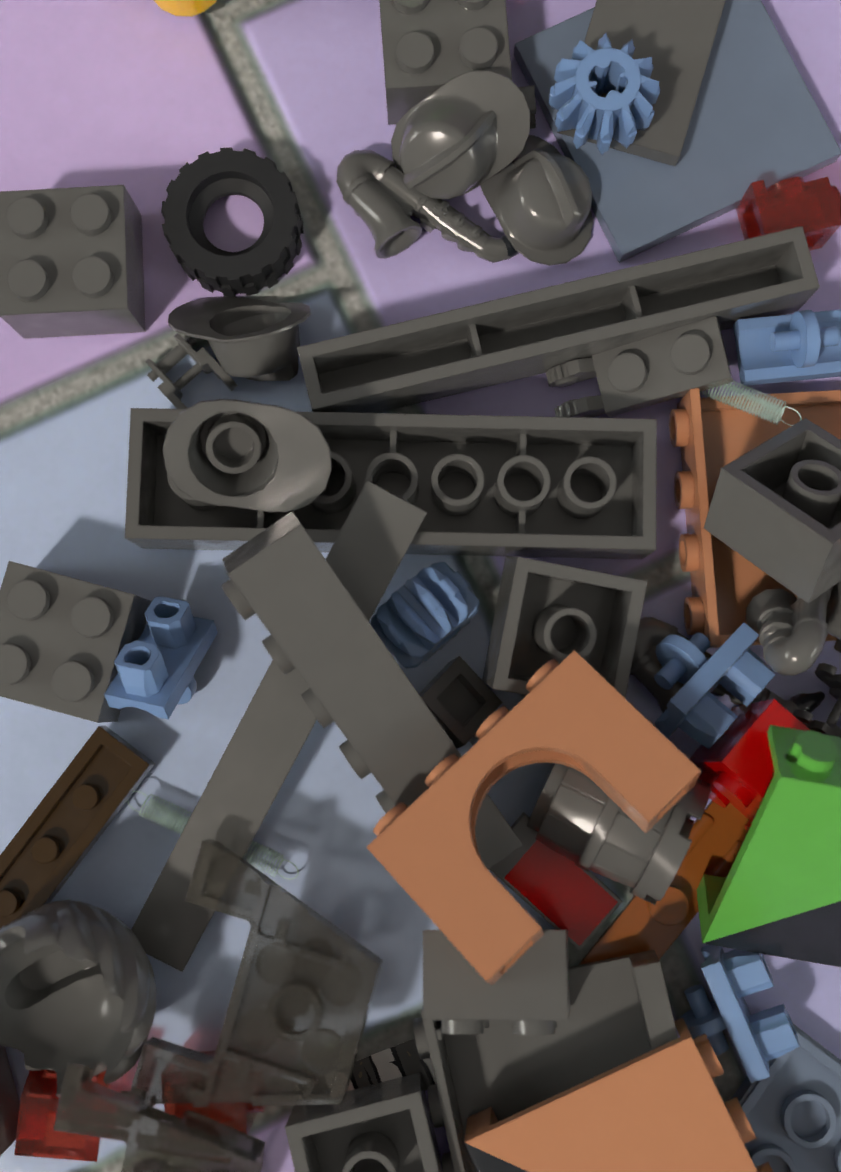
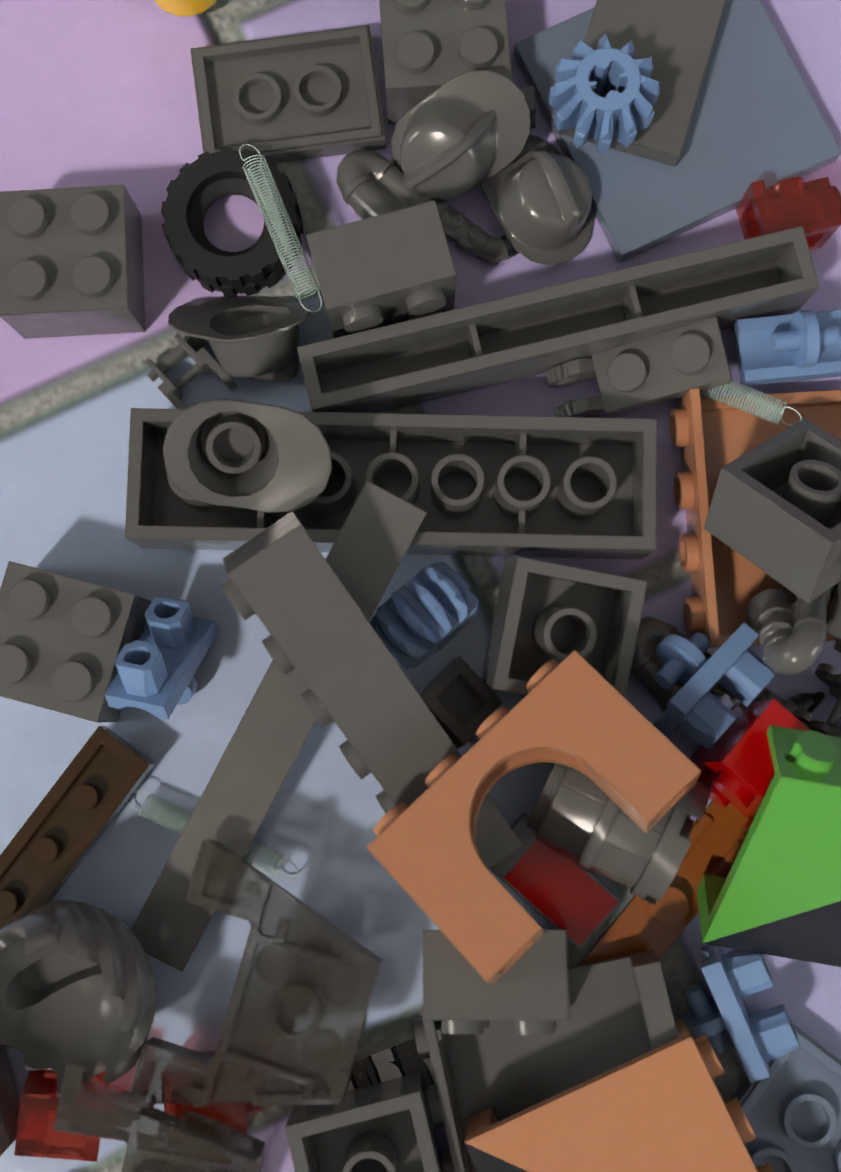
(279, 223): none -> light aqua piece
(290, 95): none -> dark grey tile
(384, 269): none -> dark grey brick

